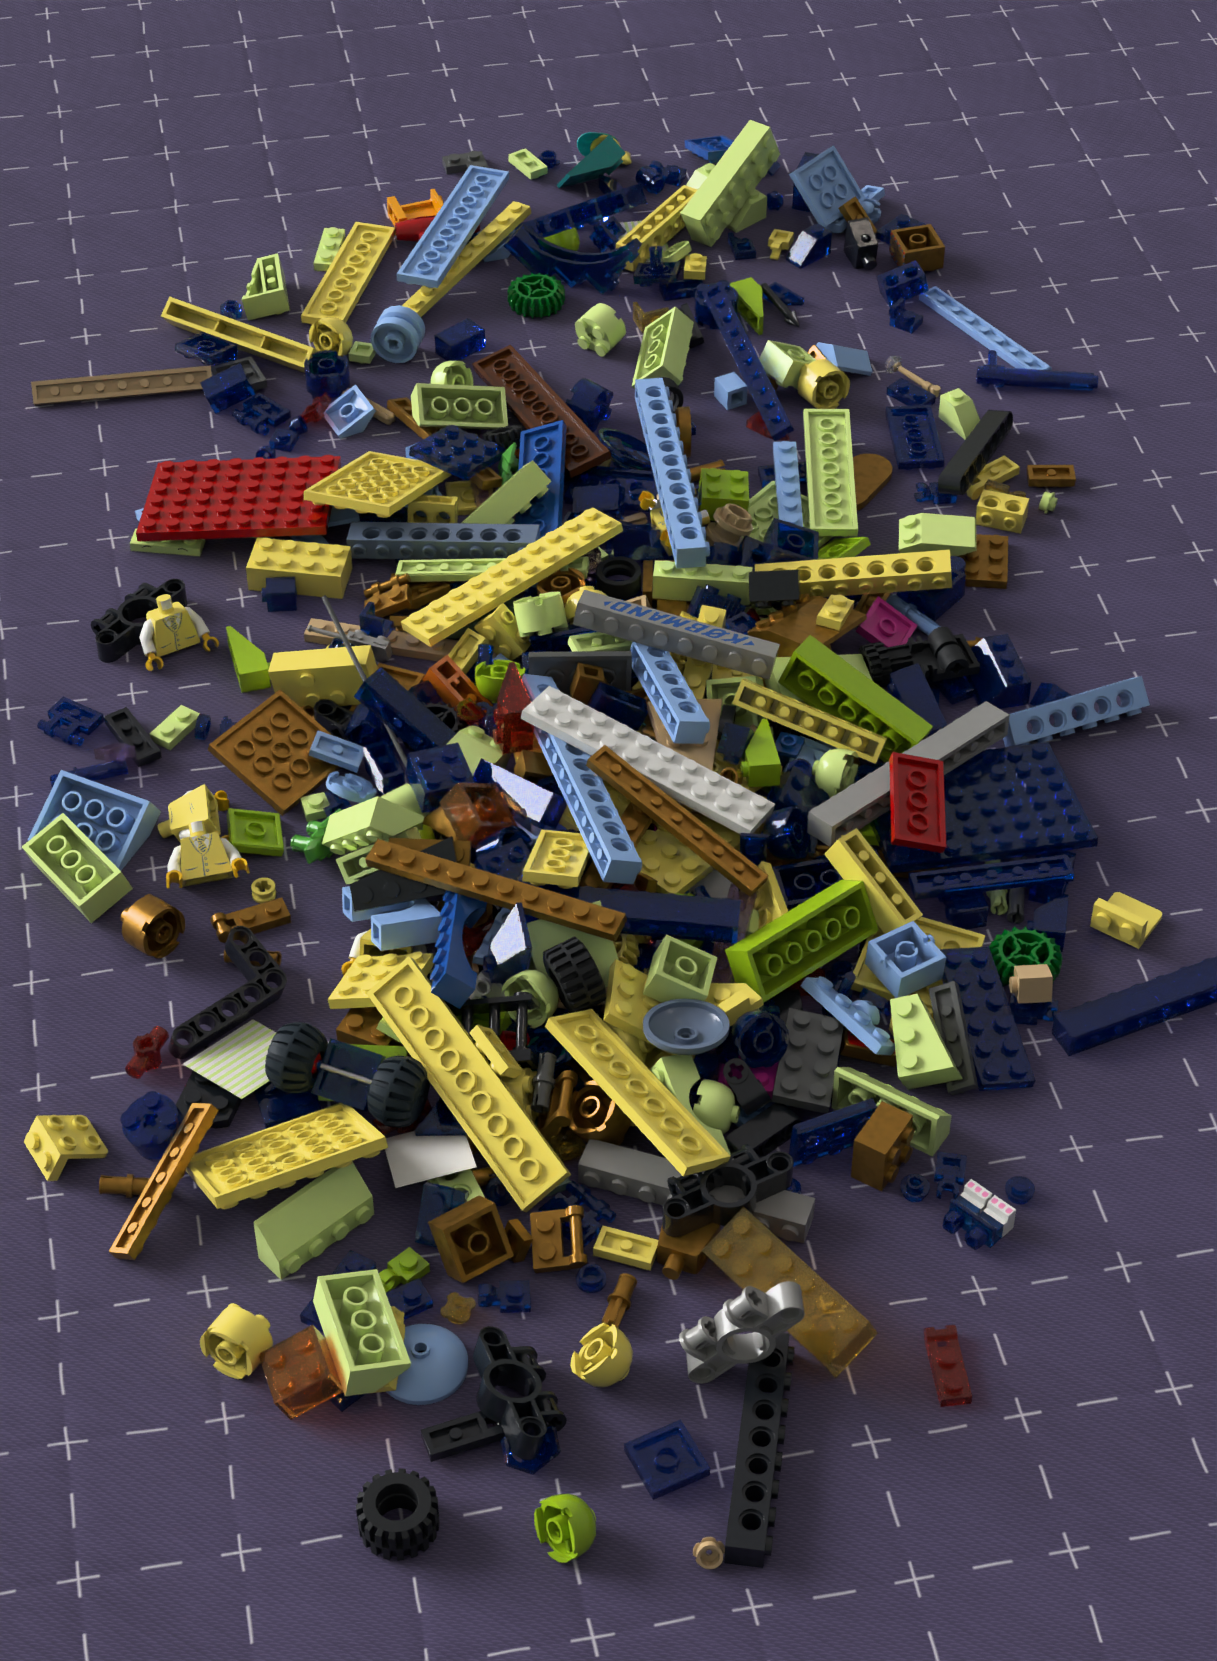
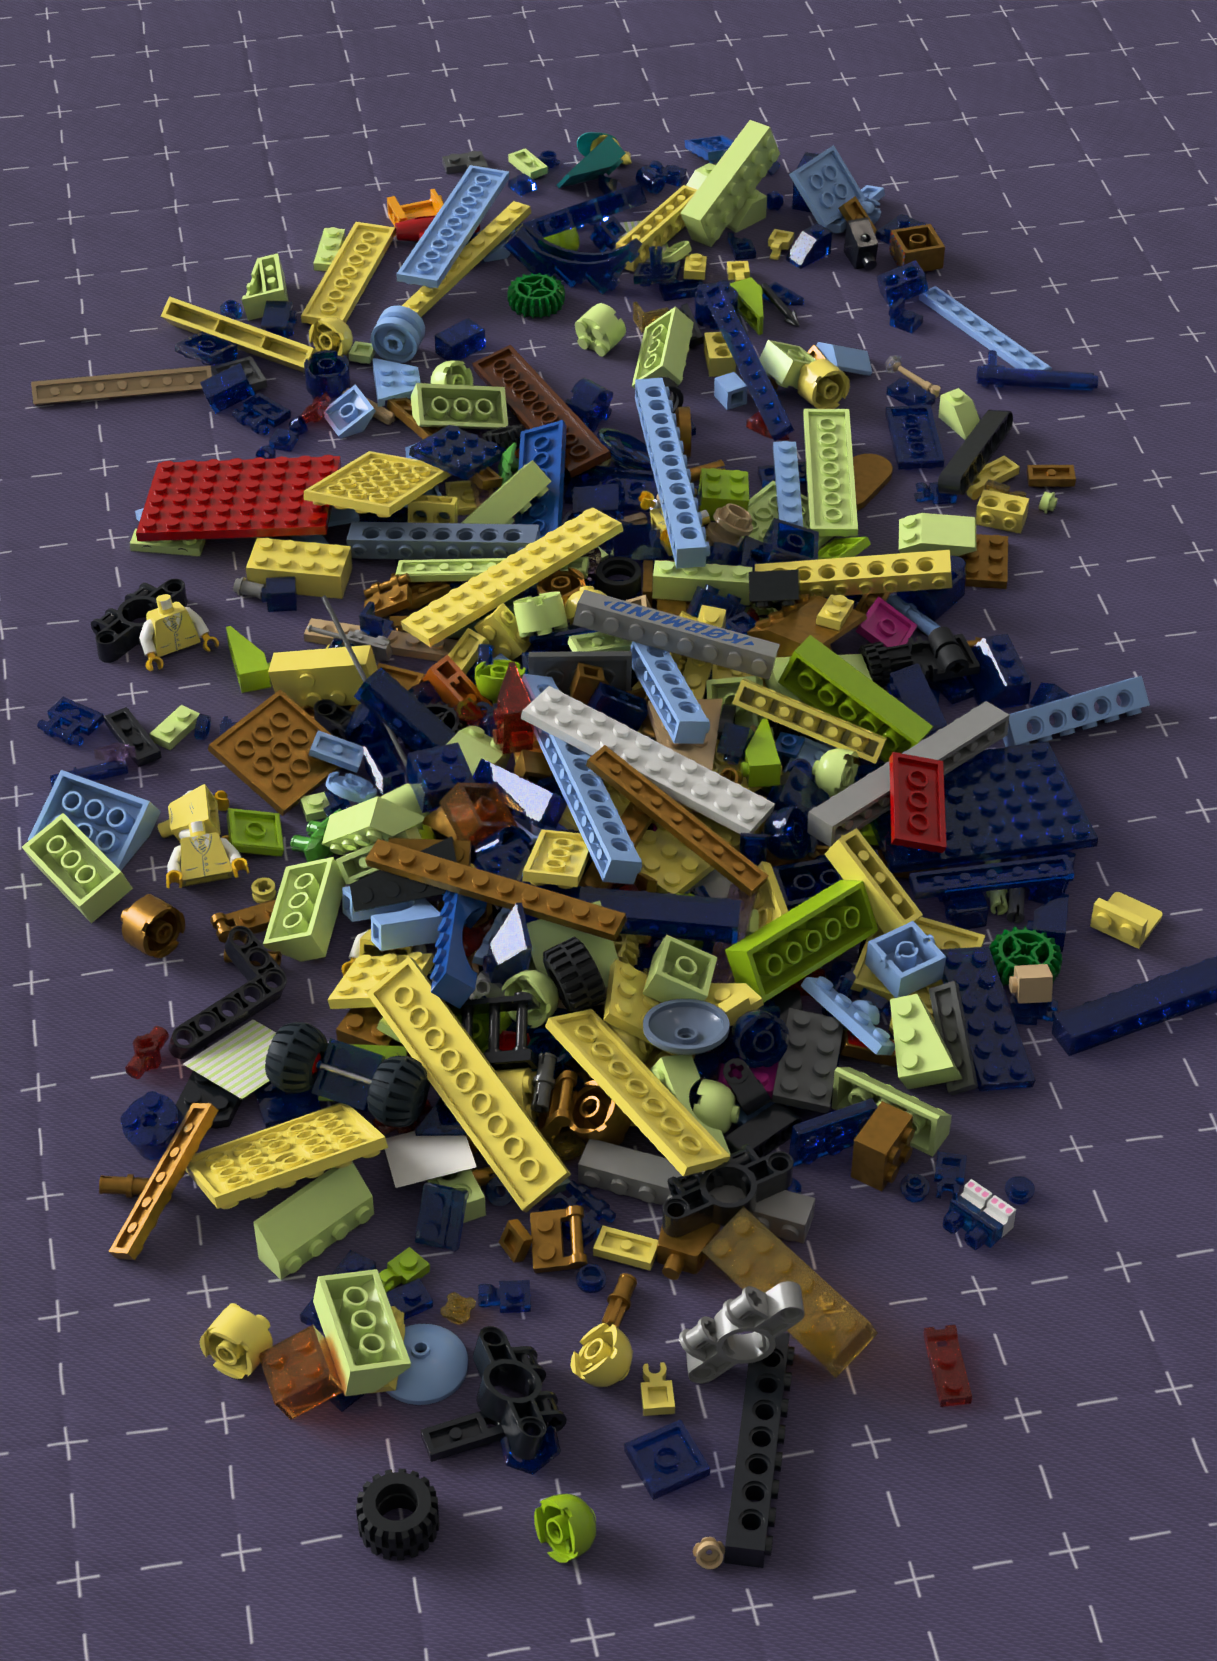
(60, 1138): light yellow bracket -> none
(248, 588): none -> light grey pin
(279, 318): none -> clear blue brick
(306, 910): none -> yellowish green slope
(393, 380): none -> light blue wing
(471, 1239): pearl gold brick -> none
(491, 1046): light yellow plate -> none
(522, 184): none -> clear blue plate
(656, 1392): none -> light yellow plate
(717, 355): none -> light yellow brick
(738, 270): none -> light yellow plate

